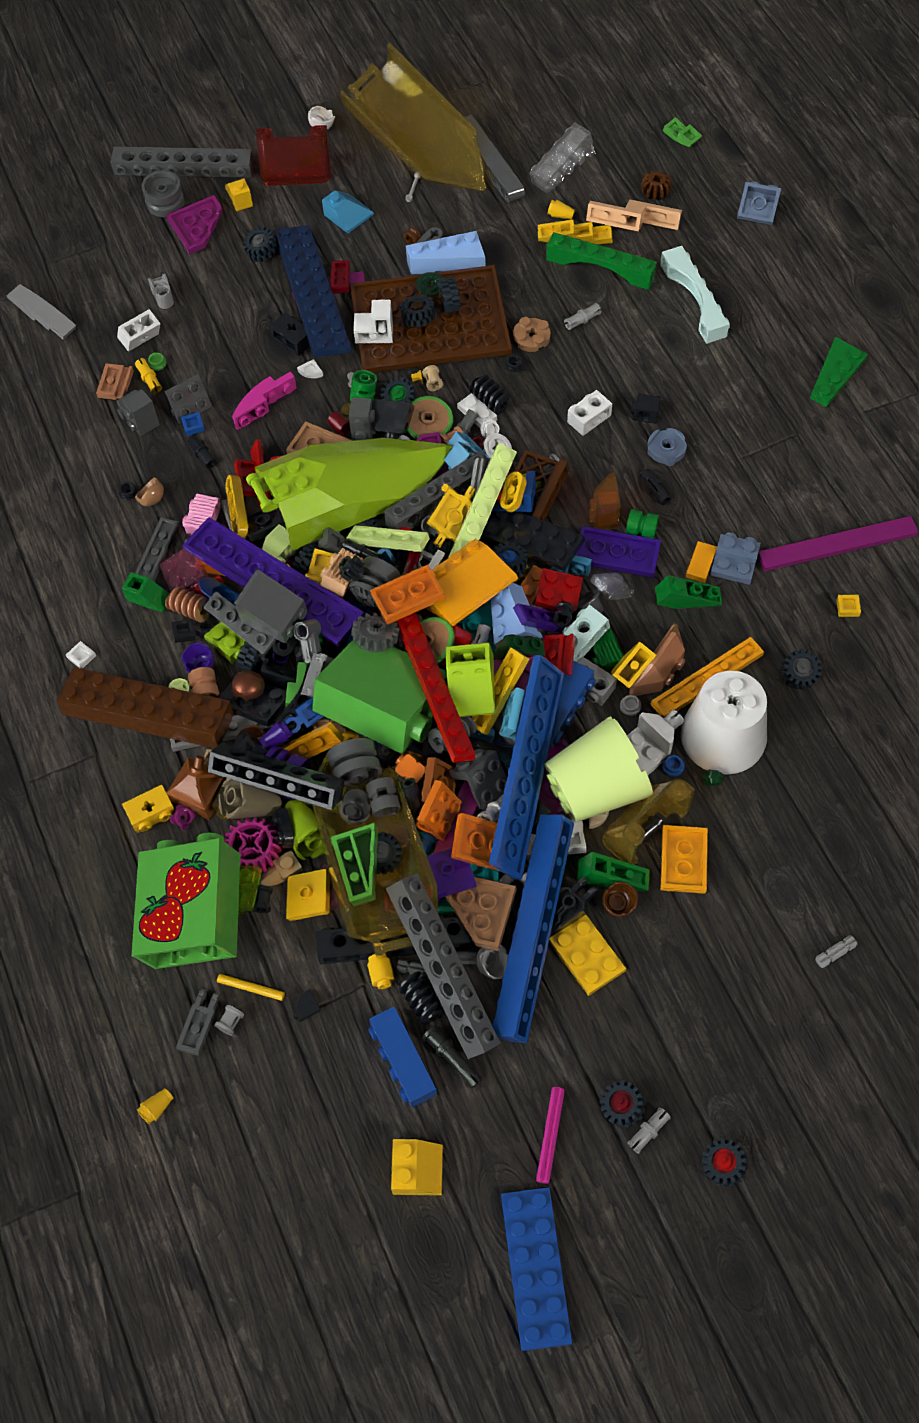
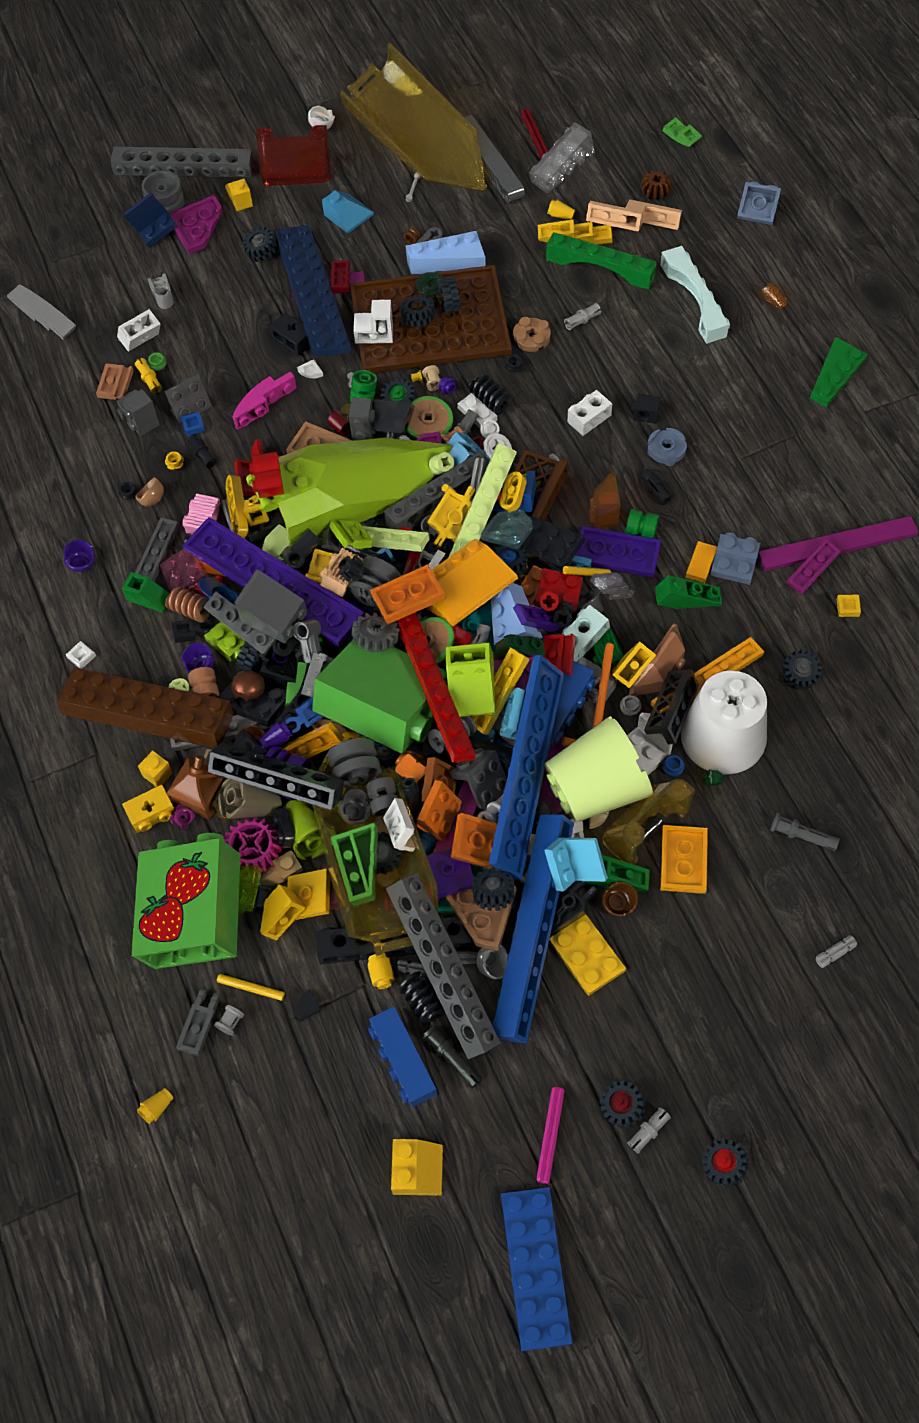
(78, 555): none -> dark purple hair
(150, 219): none -> dark blue bracket
(155, 769): none -> yellow brick
(174, 457): none -> yellow plate
(252, 507): none -> yellow brick
(267, 475): none -> red brick
(280, 911): none -> yellow slope
(303, 547): none -> black piece
(351, 533): none -> lime plate
(399, 826): none -> white bracket
(436, 463): none -> yellowish green wheel
(447, 385): none -> dark purple plate
(493, 889): none -> black wheel
(508, 529): none -> clear light blue plate
(534, 132): none -> dark red axle
(554, 604): none -> red bush
(575, 861): none -> medium azure bracket
(583, 571): none -> yellow bar
(601, 698): none -> orange bar
(678, 703): none -> black fence
(774, 296): none -> clear orange cone
(795, 829): none -> dark grey pin
(813, 566): none -> magenta tile

